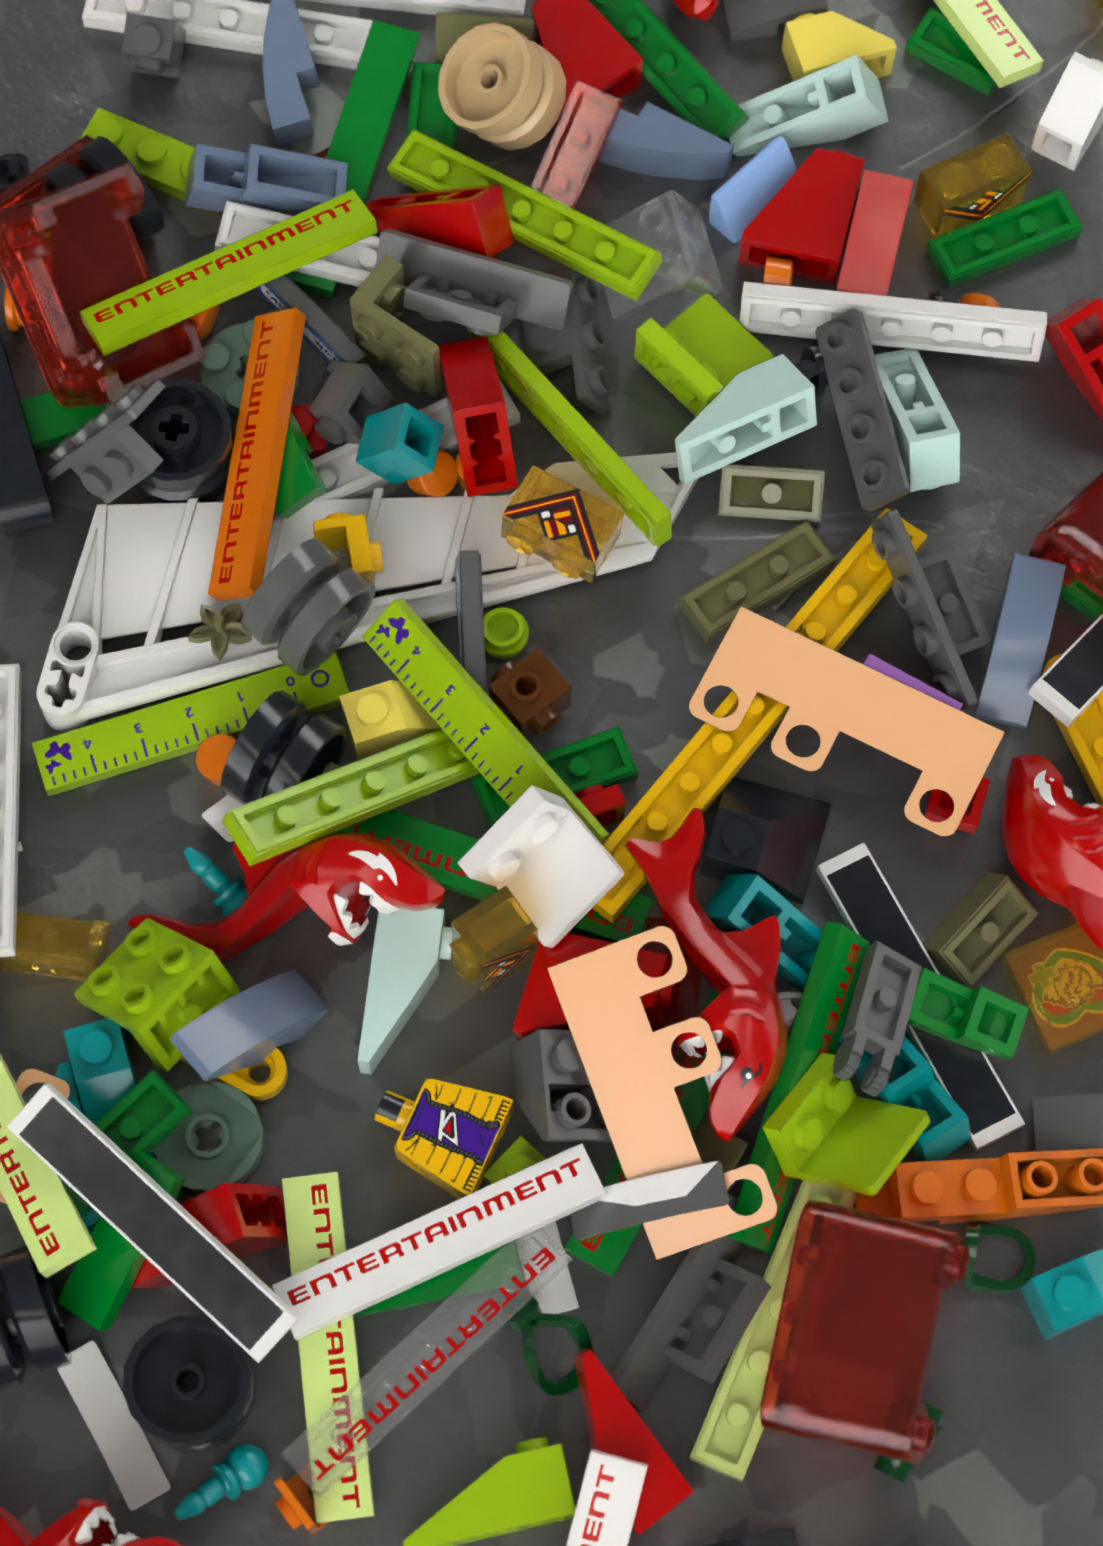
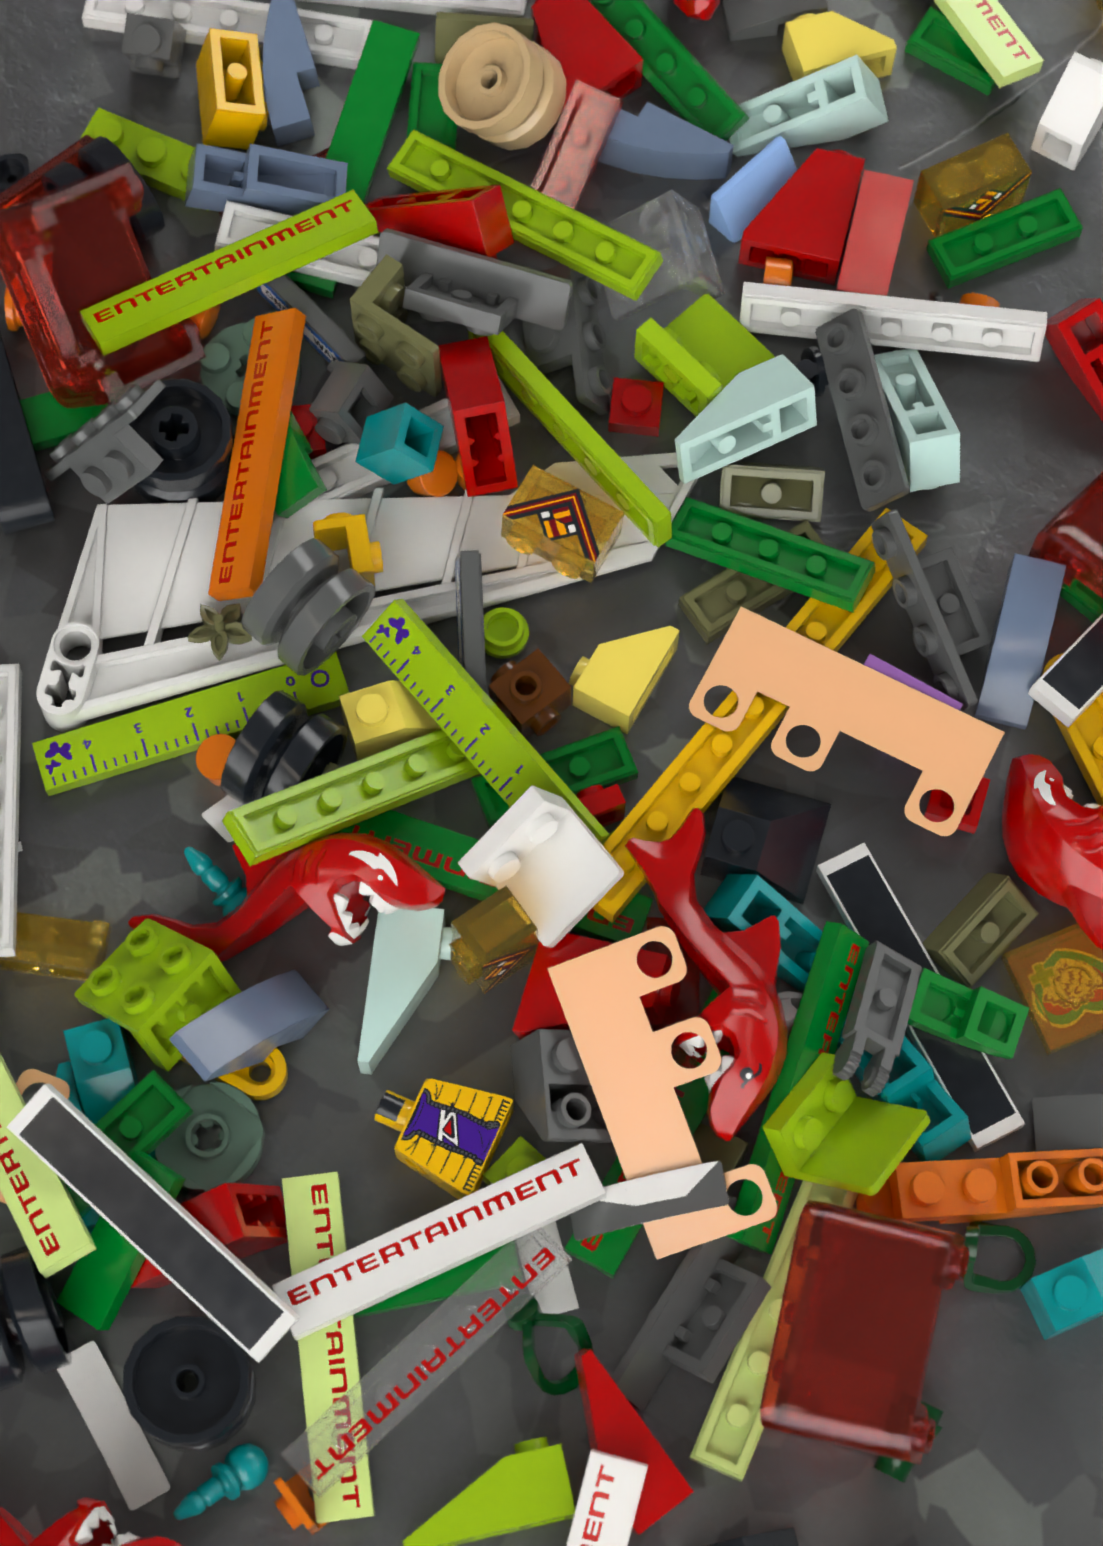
(231, 89): none -> yellow brick
(622, 676): none -> light yellow slope
(635, 407): none -> red plate
(771, 554): none -> green tile

